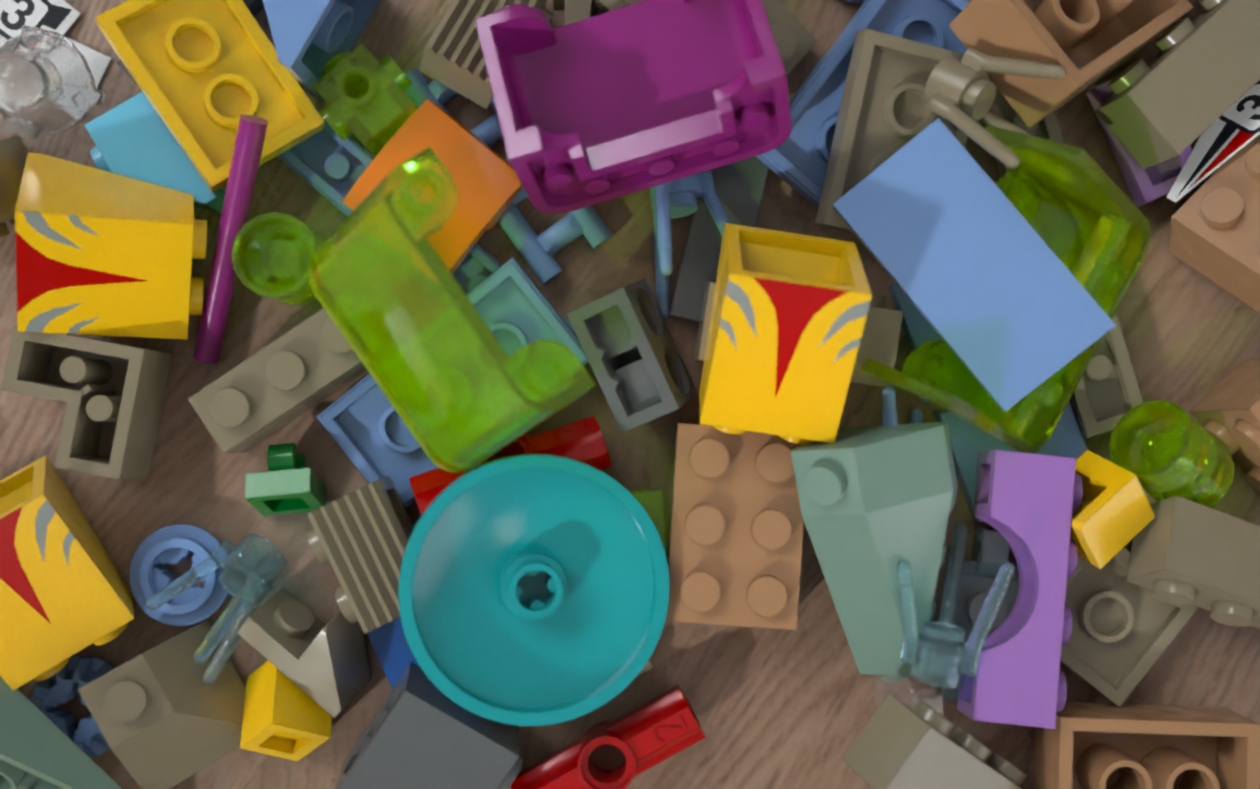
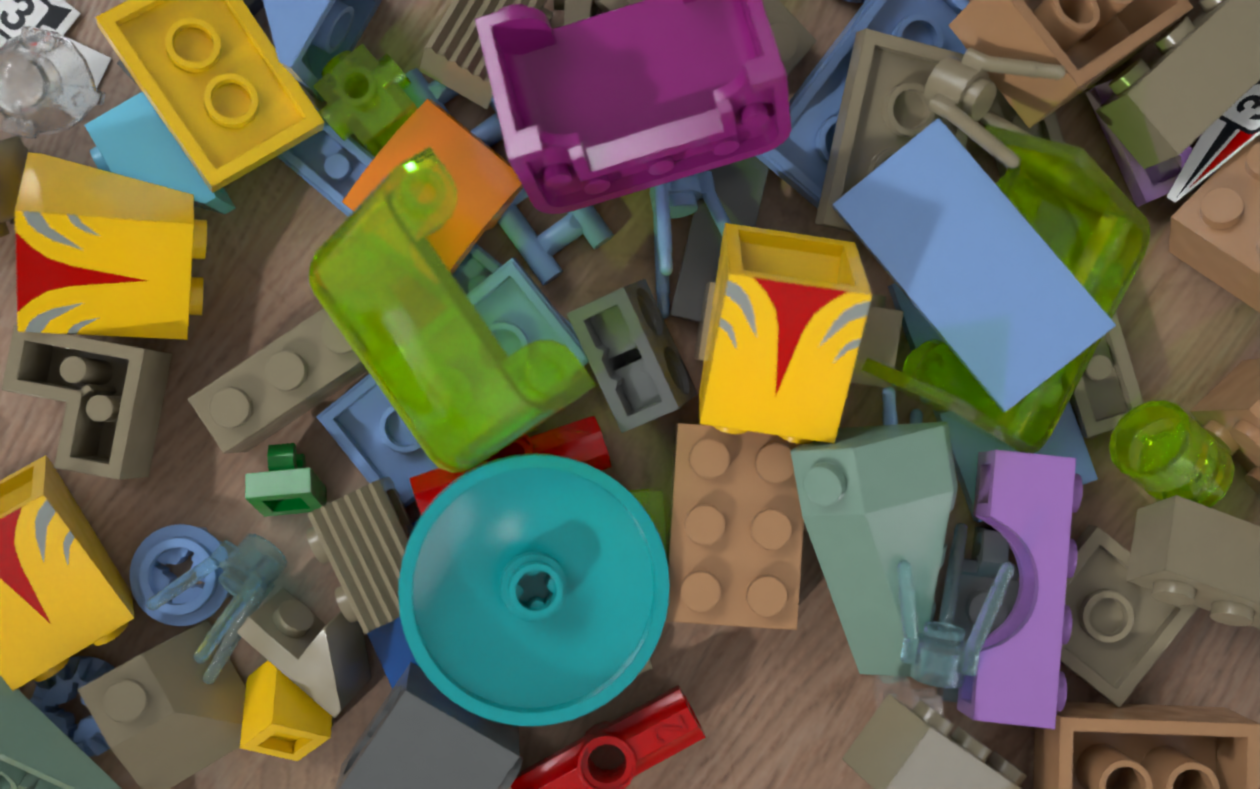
(233, 217): magenta bar -> none
(275, 257): clear neon green wheel -> none
(1112, 509): yellow panel -> none

